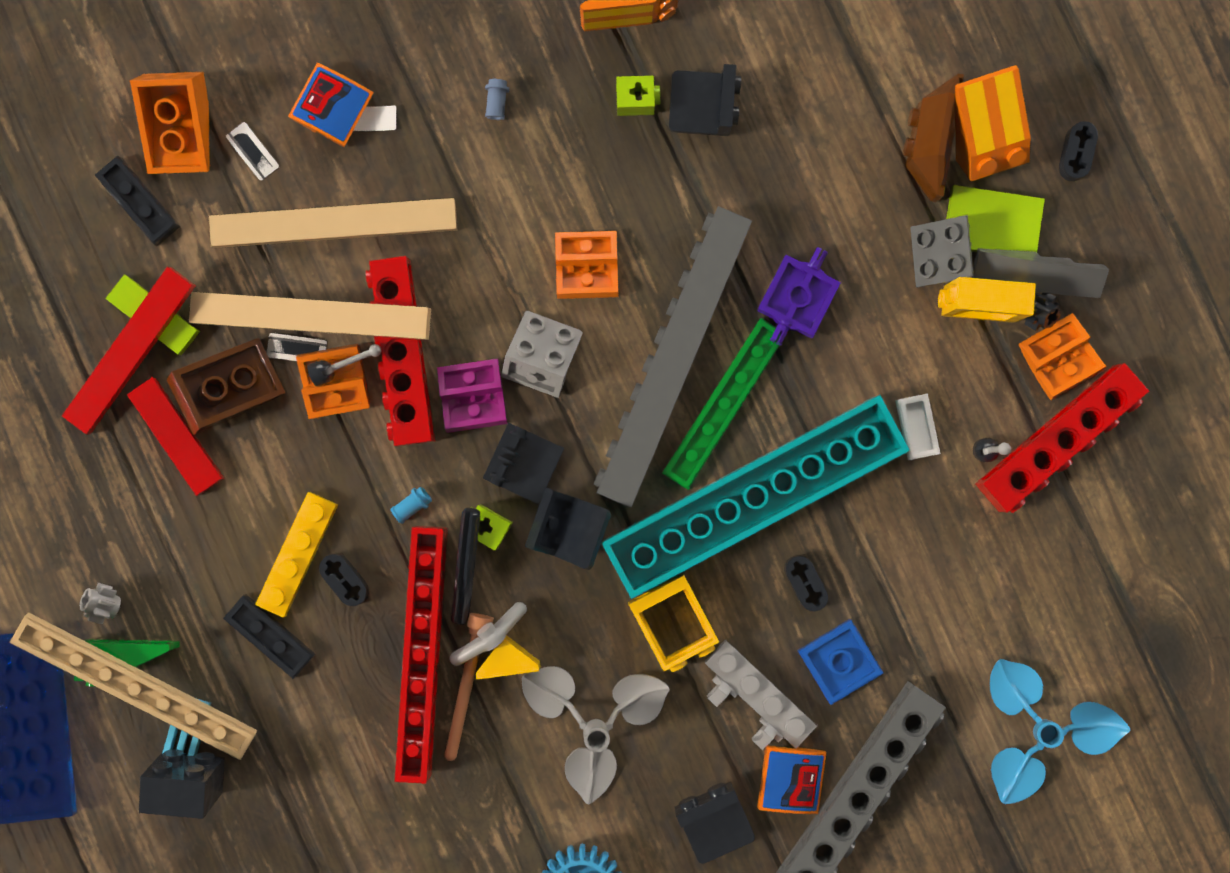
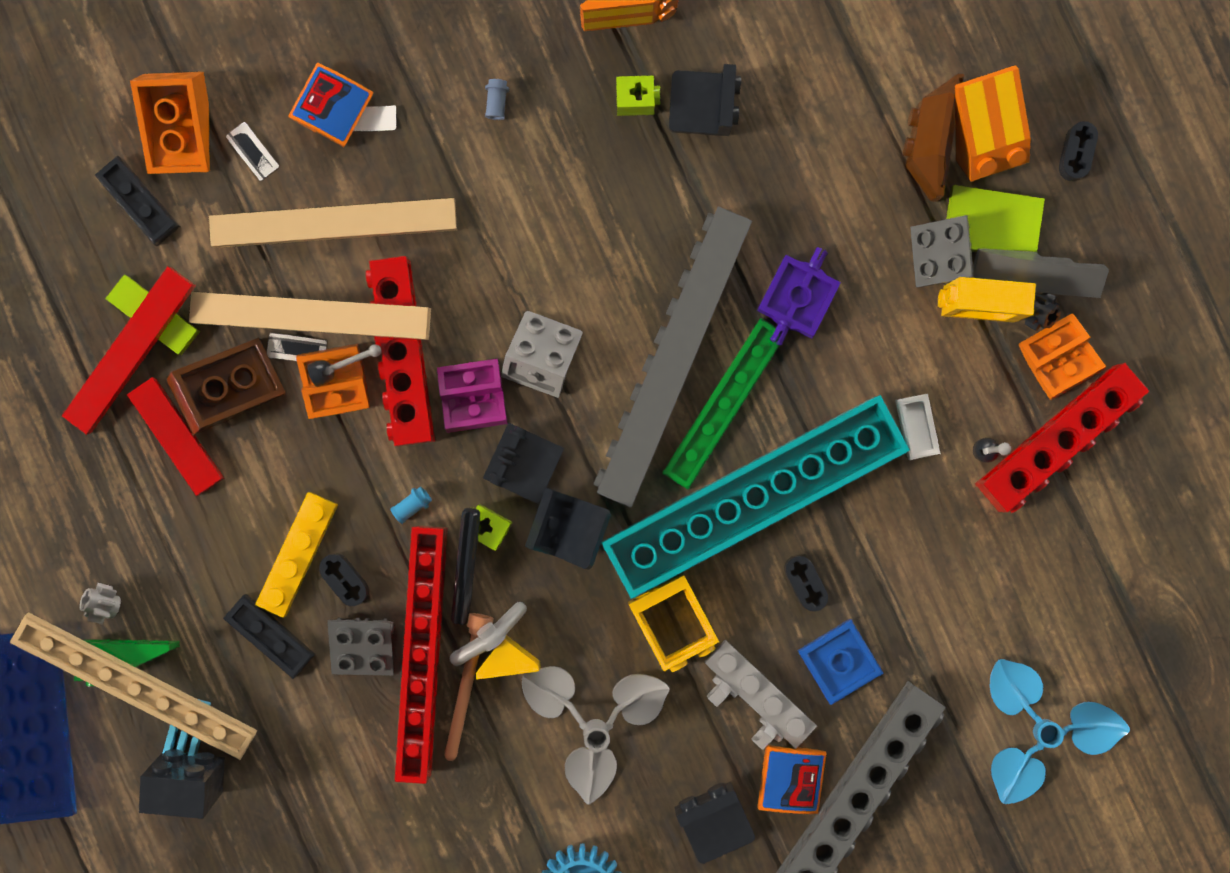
(361, 646): none -> dark grey hinge
(586, 264): orange slope -> none

